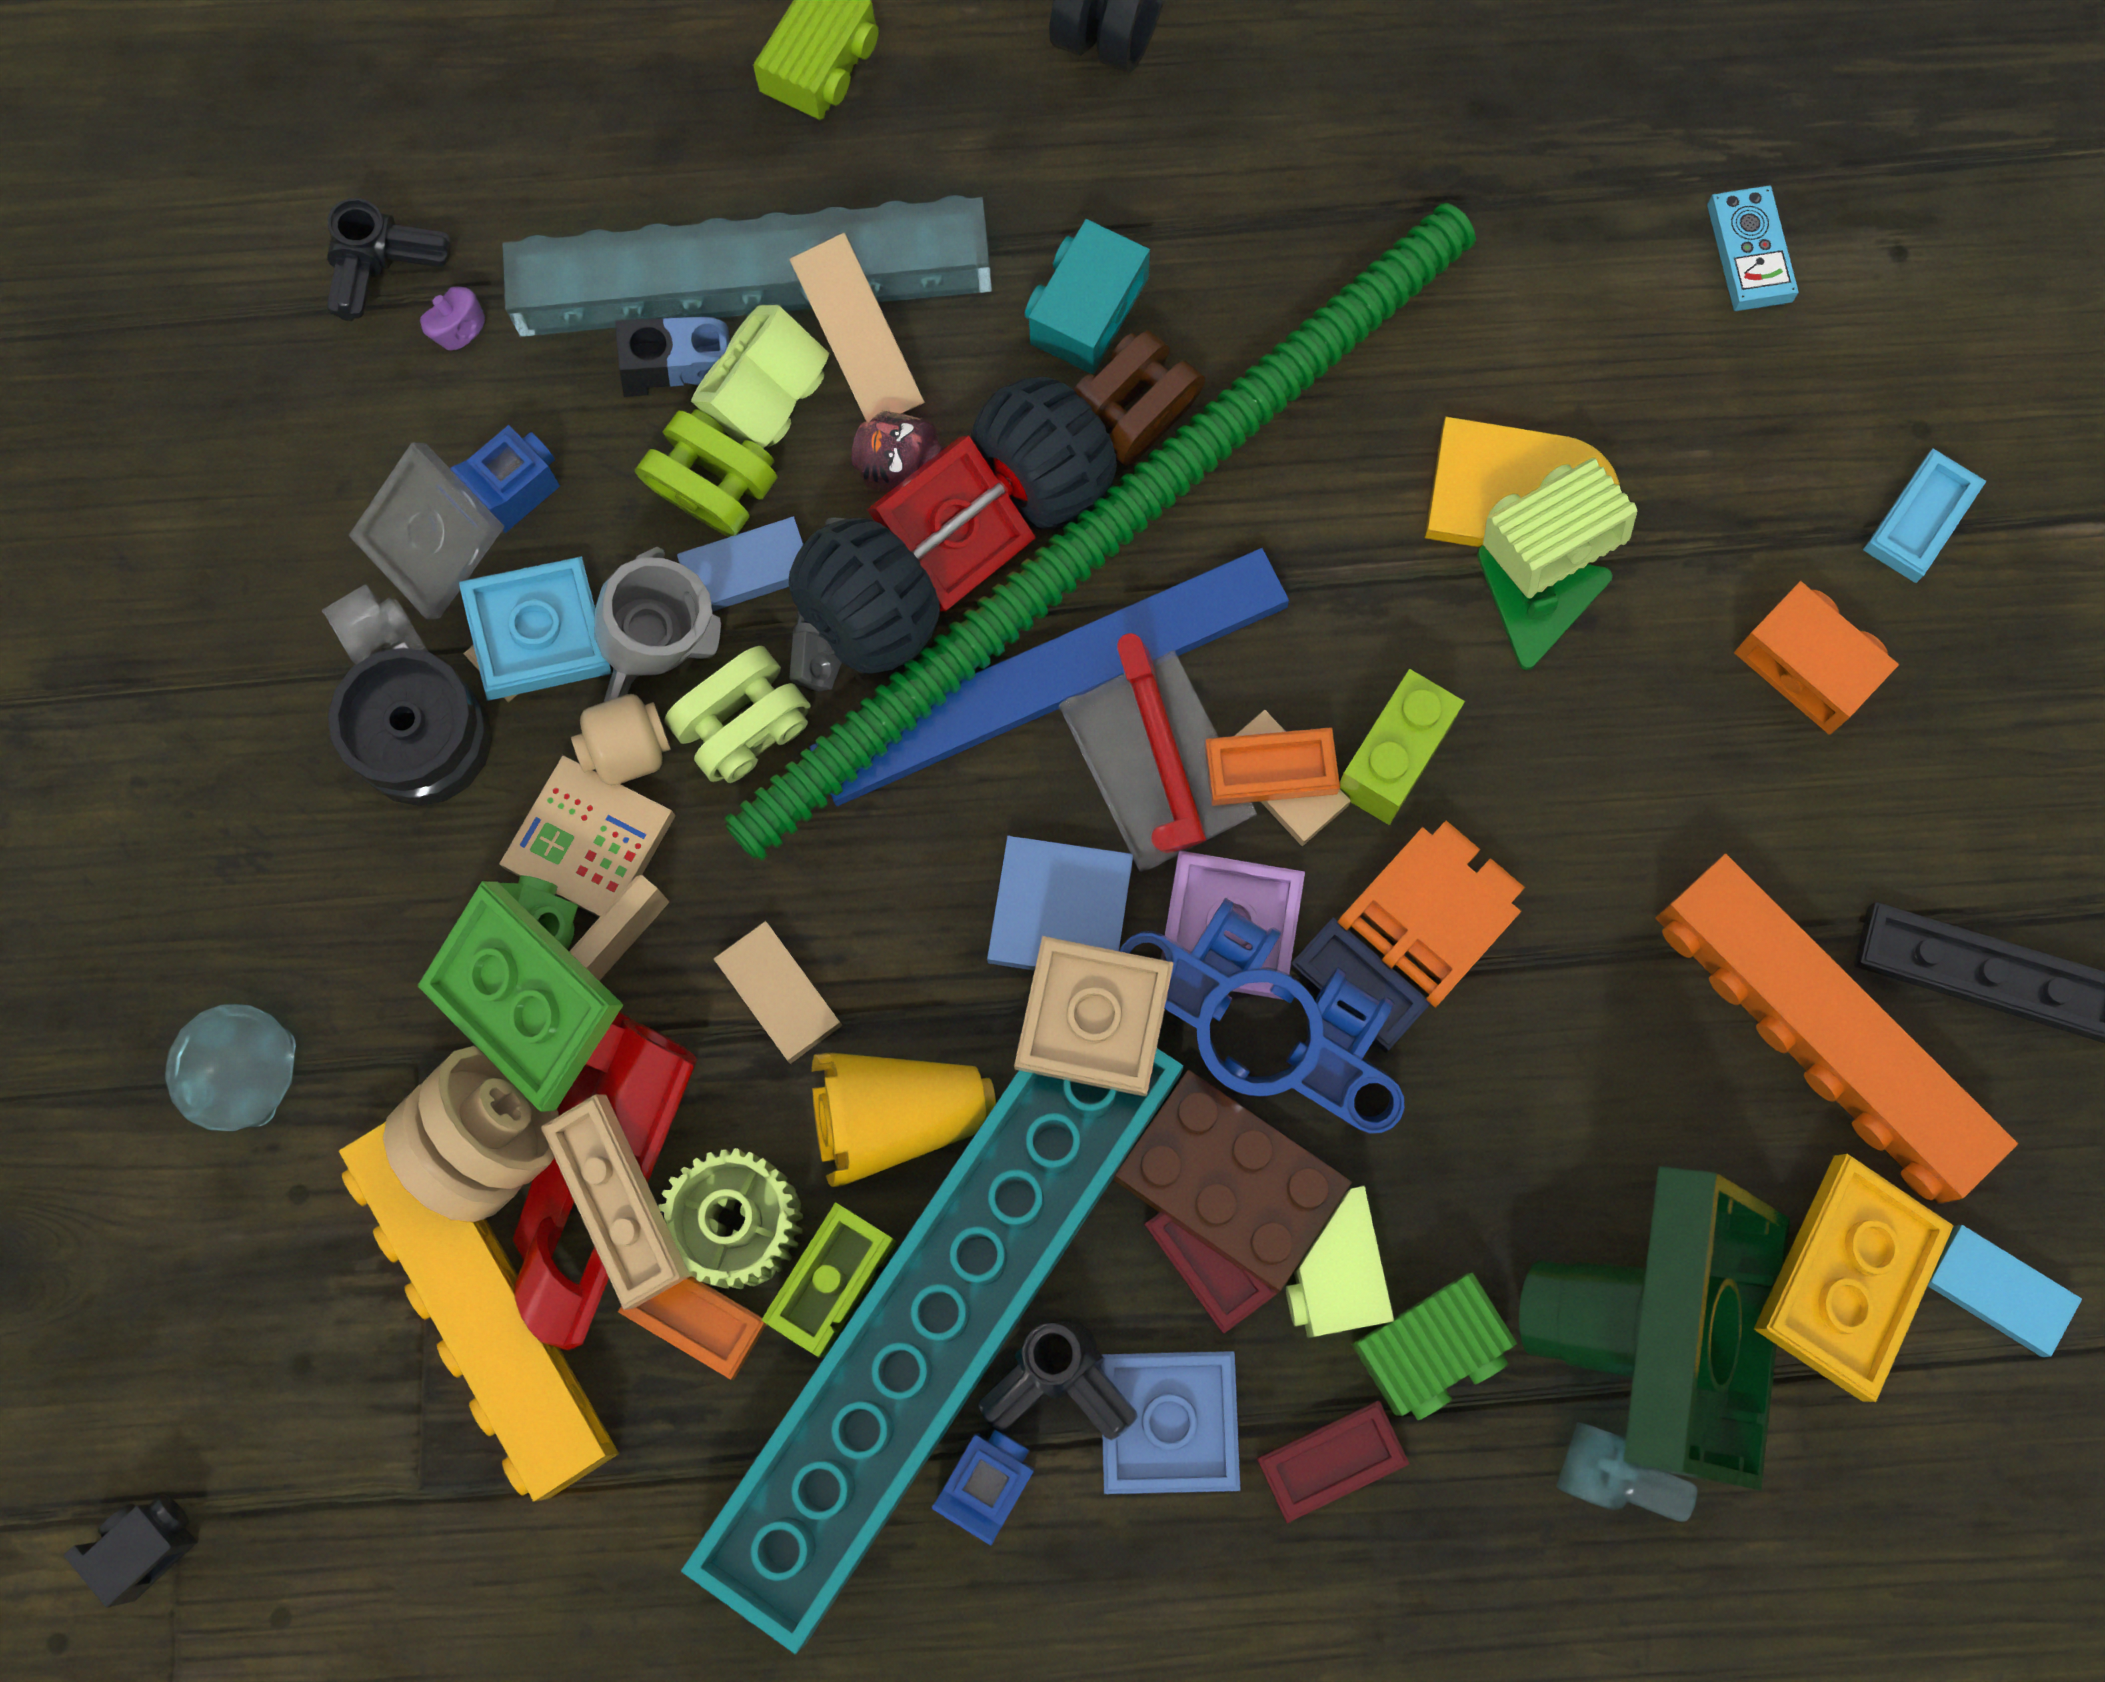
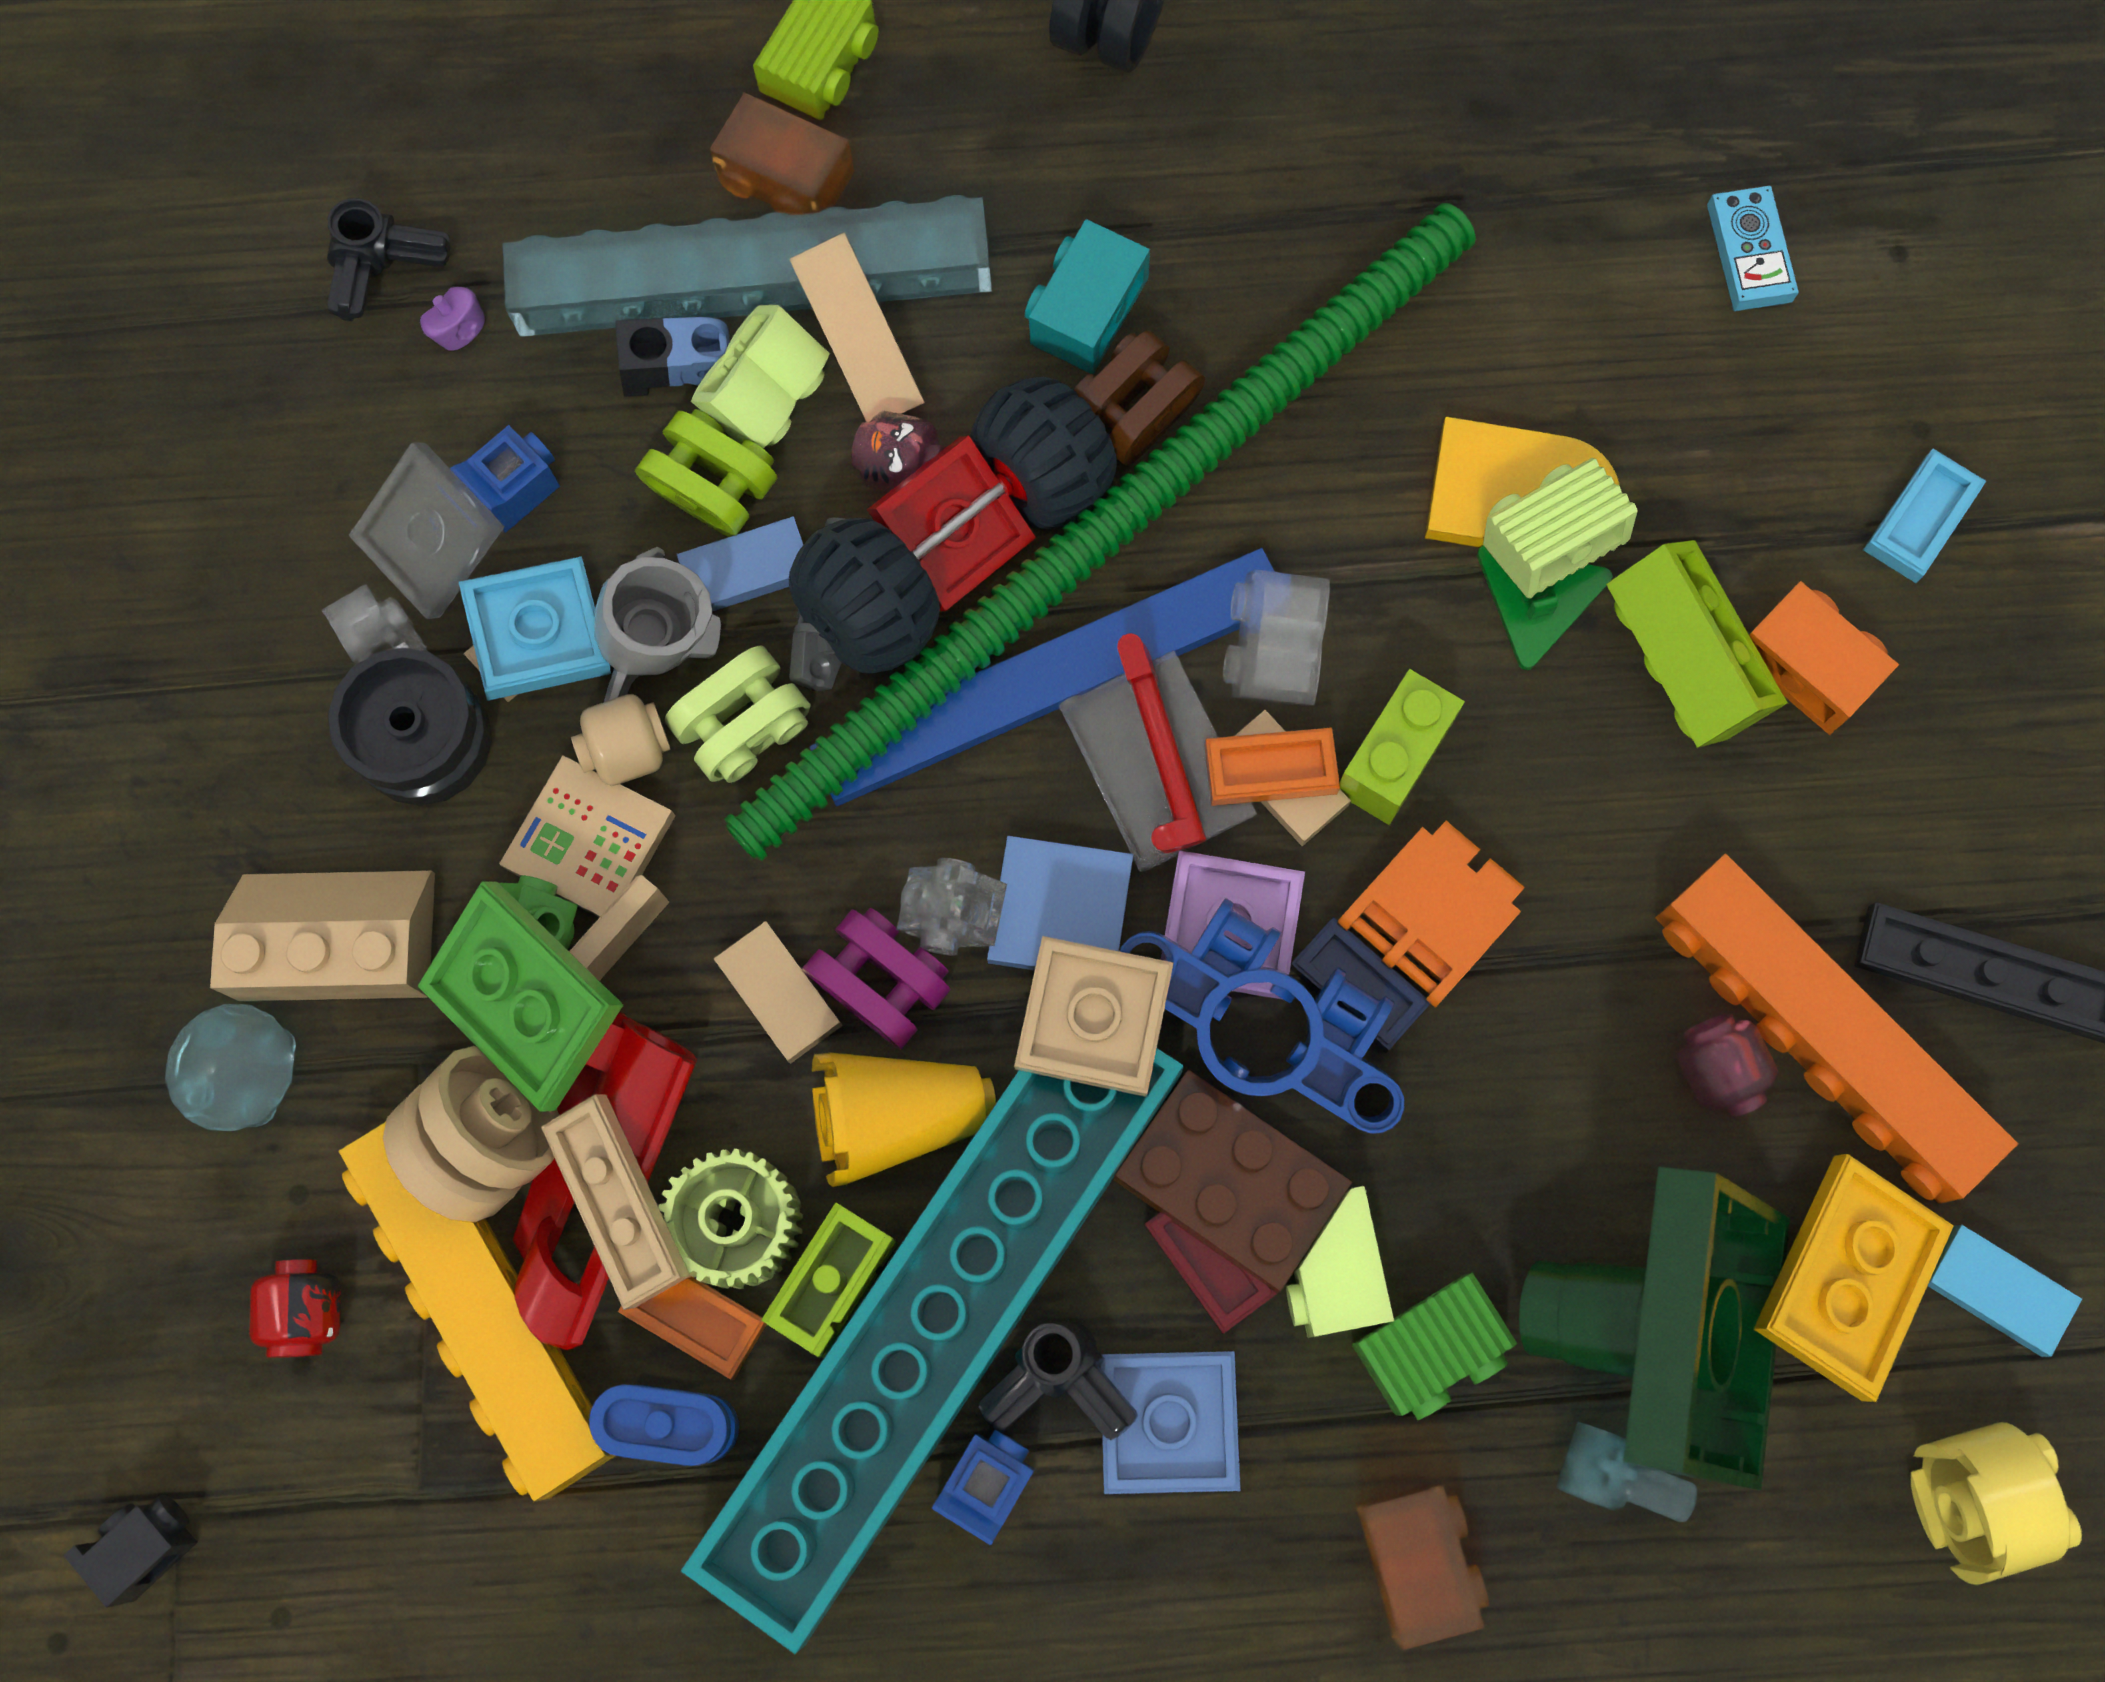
(295, 1310): none -> red head
(325, 936): none -> tan slope
(664, 1424): none -> blue brick
(781, 159): none -> clear orange brick
(872, 939): none -> magenta brick
(951, 906): none -> clear brick
(1278, 637): none -> clear brick
(1332, 1461): dark red tile -> none
(1422, 1565): none -> clear orange brick
(1695, 643): none -> lime brick
(1727, 1064): none -> clear pink head
(1993, 1502): none -> light yellow brick

